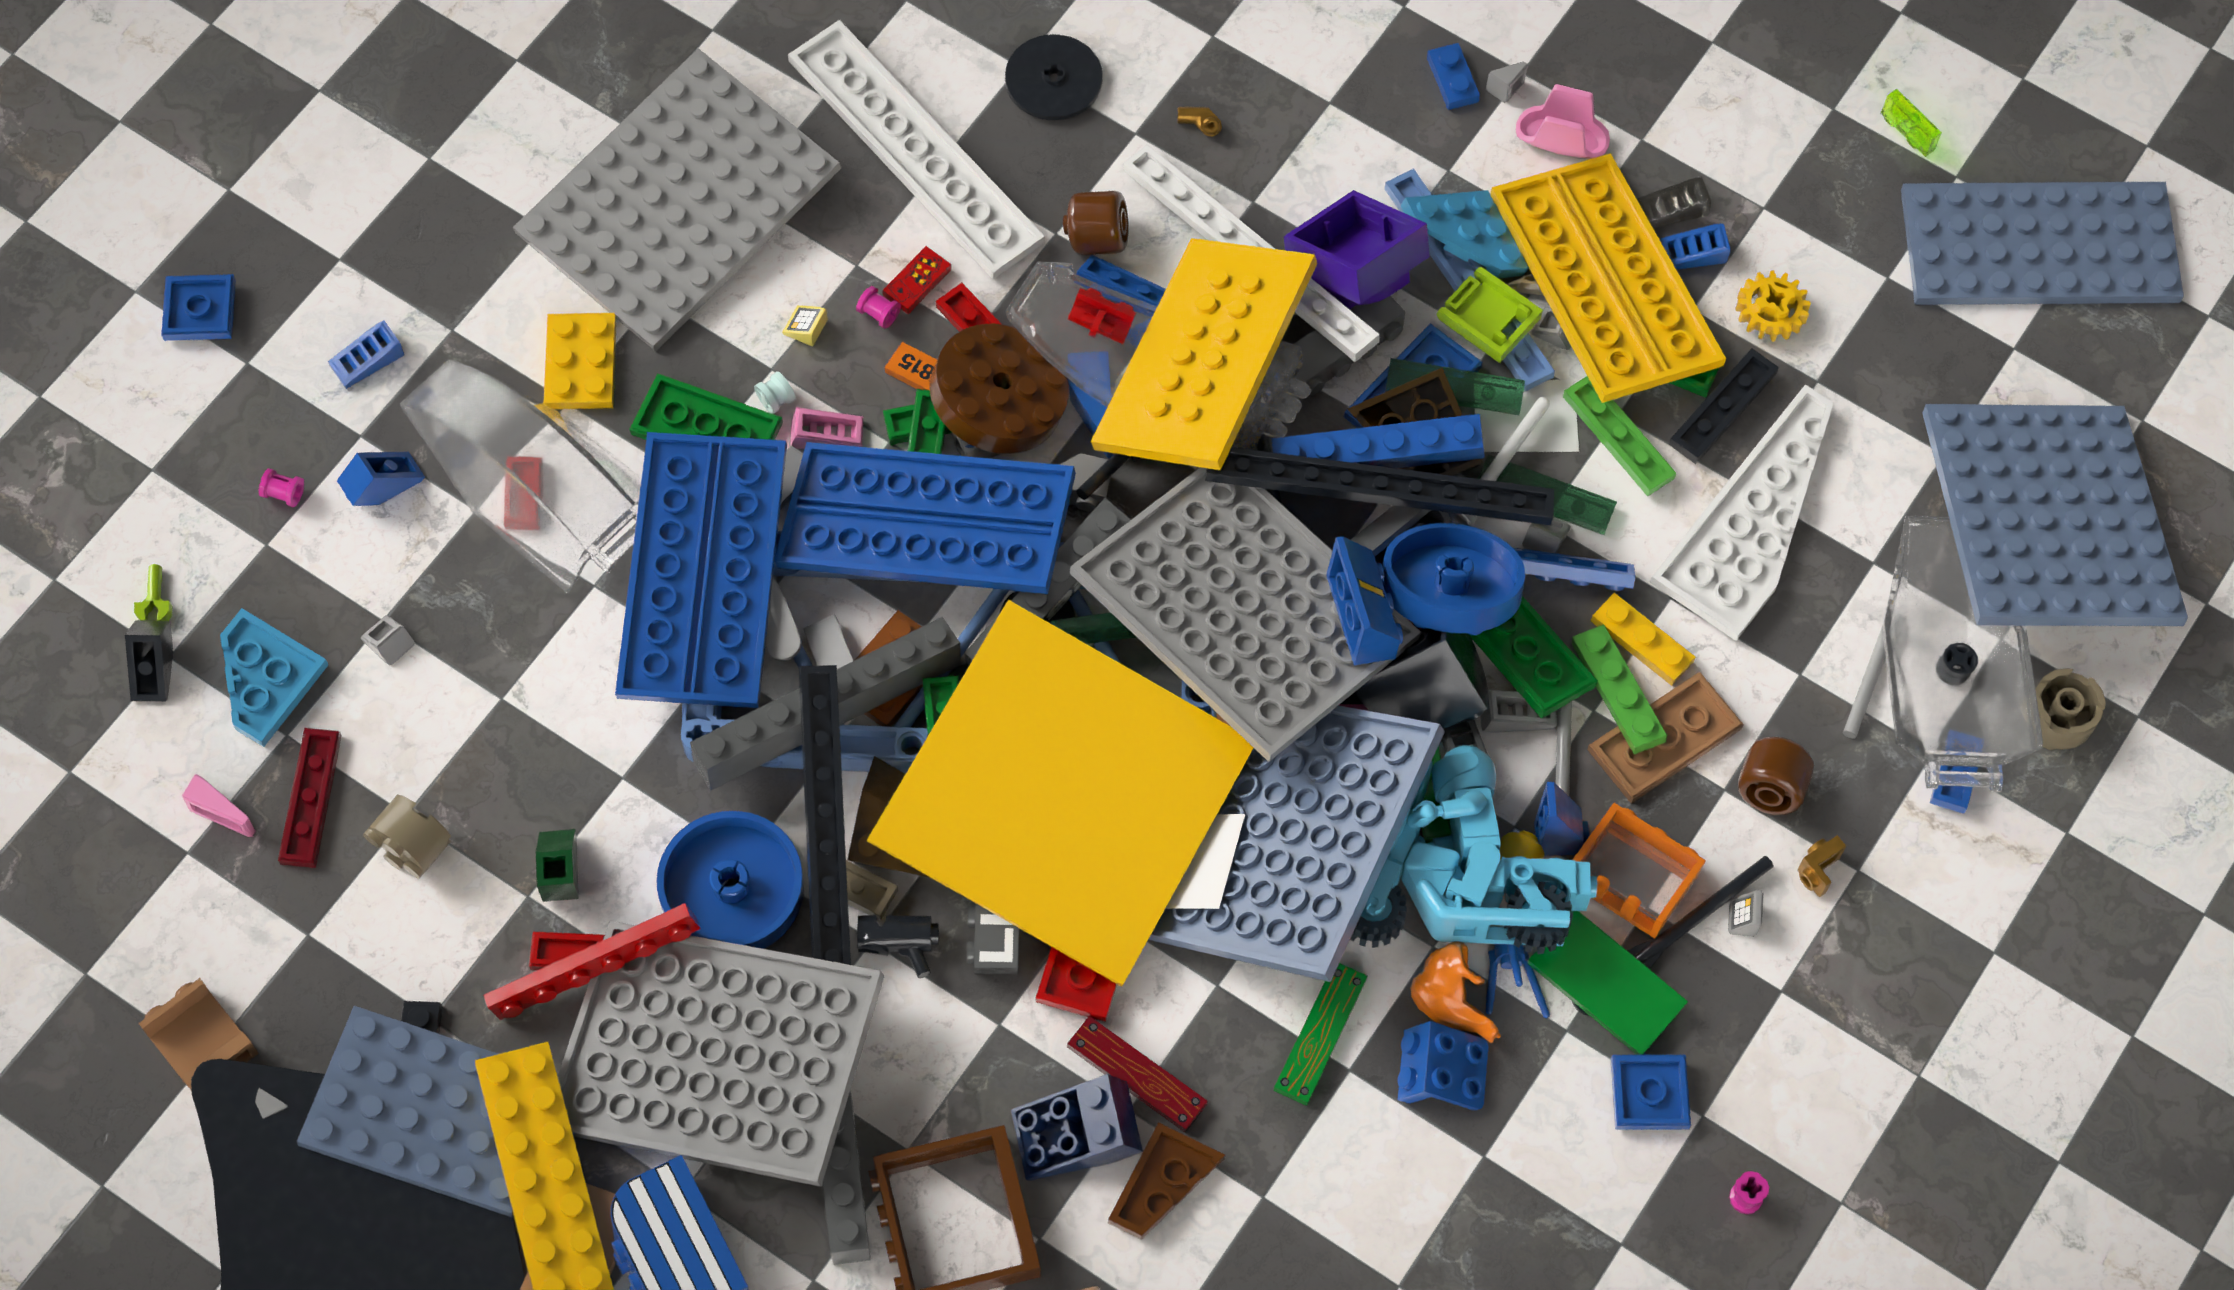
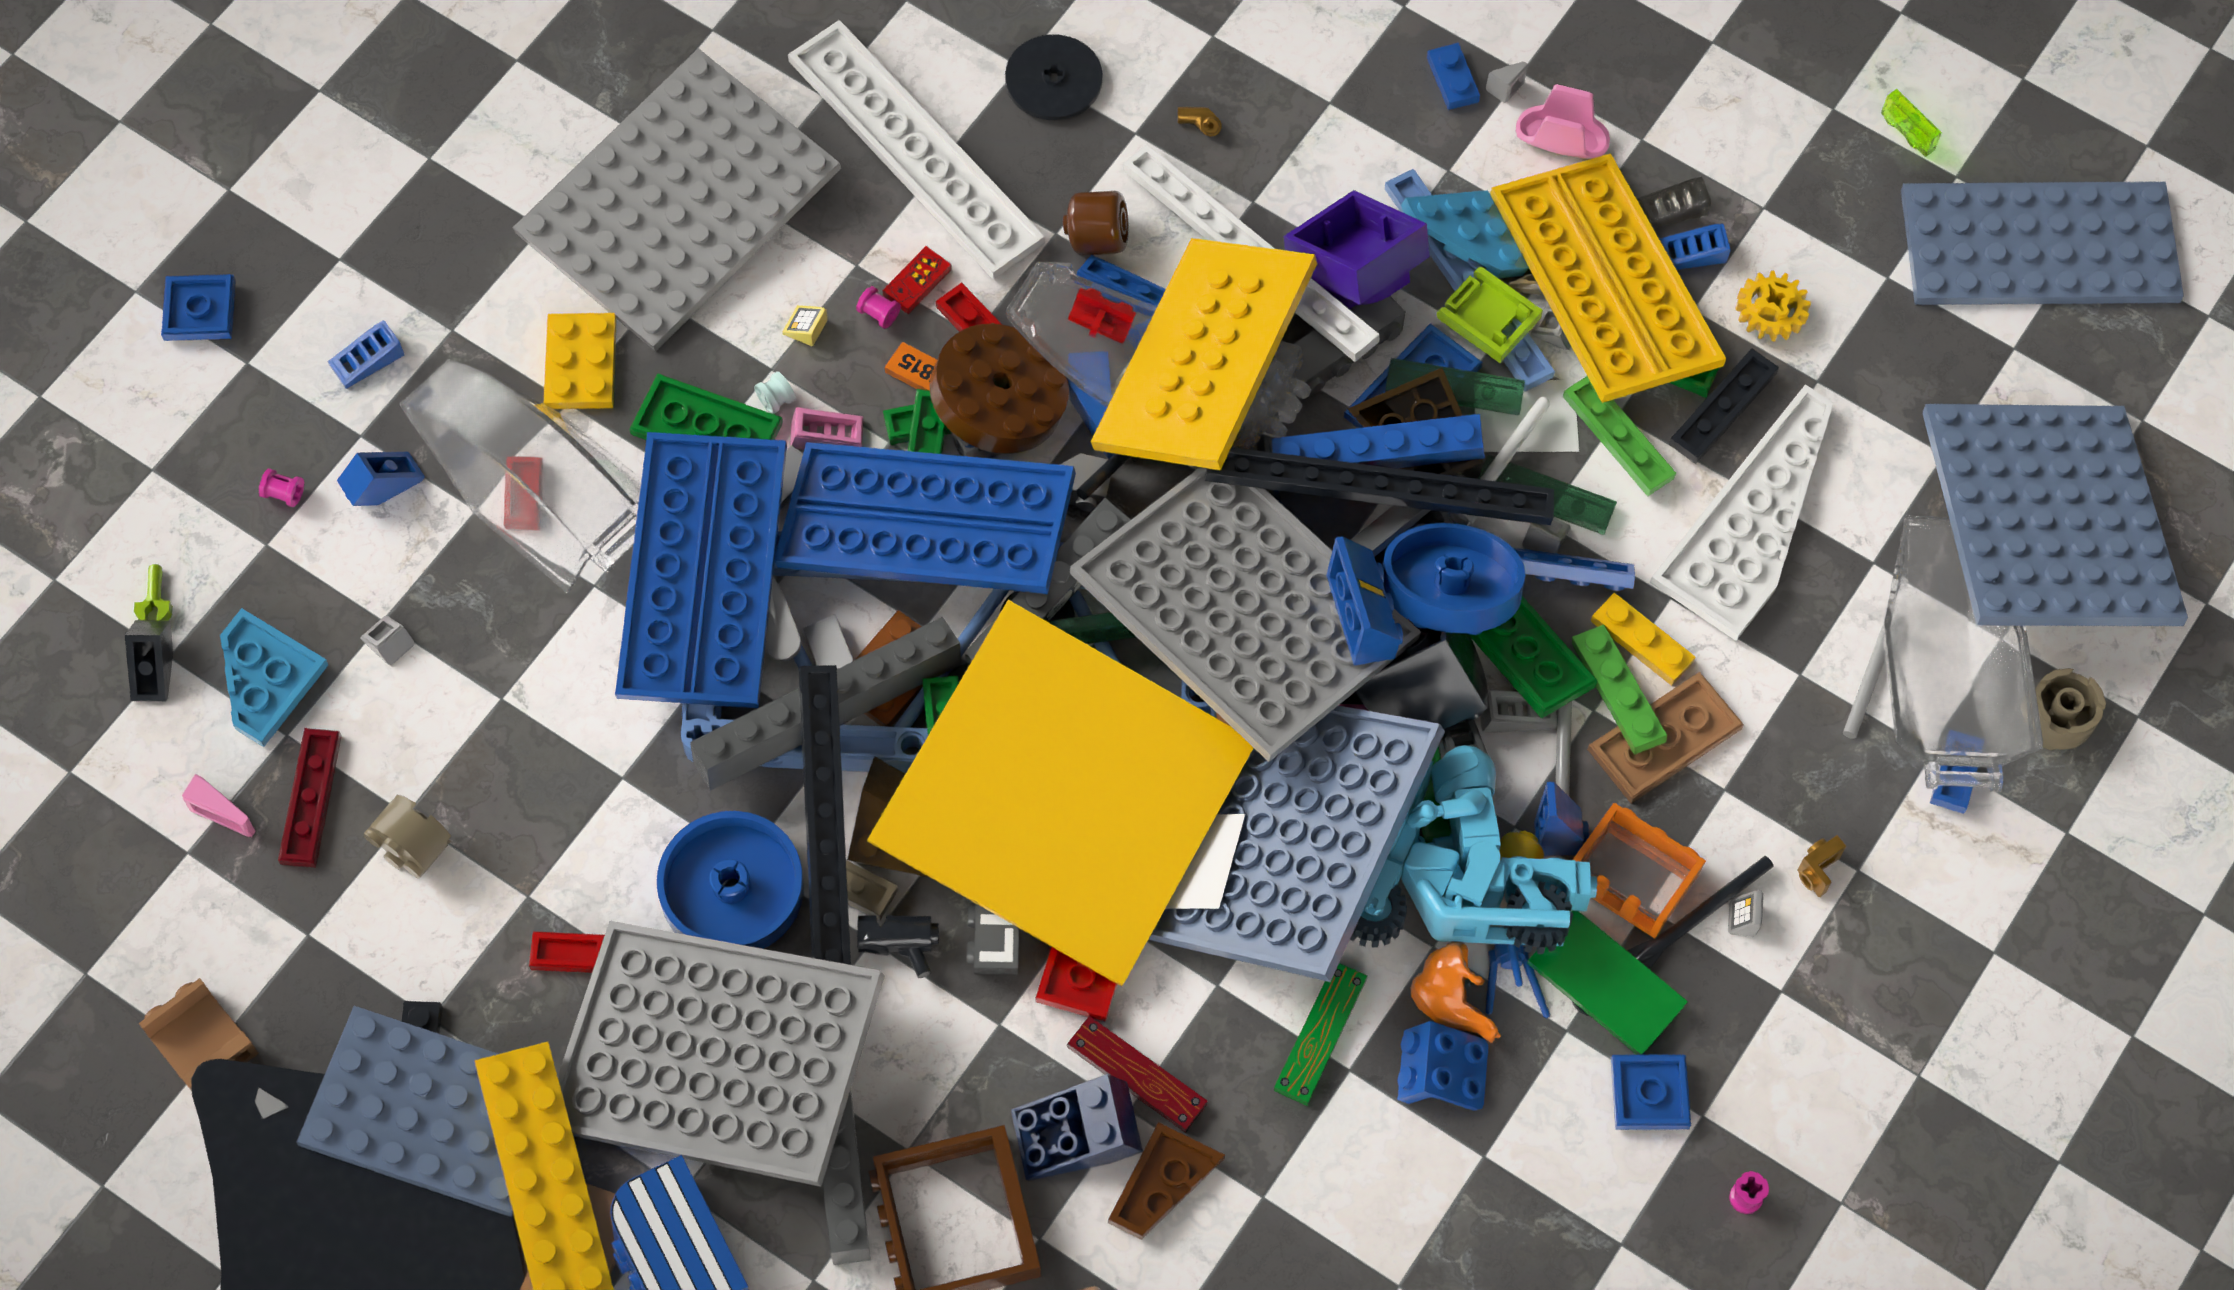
(557, 865): dark green slope -> none
(591, 962): red plate -> none
(1776, 775): reddish brown head -> none
(1956, 655): black wheel -> none

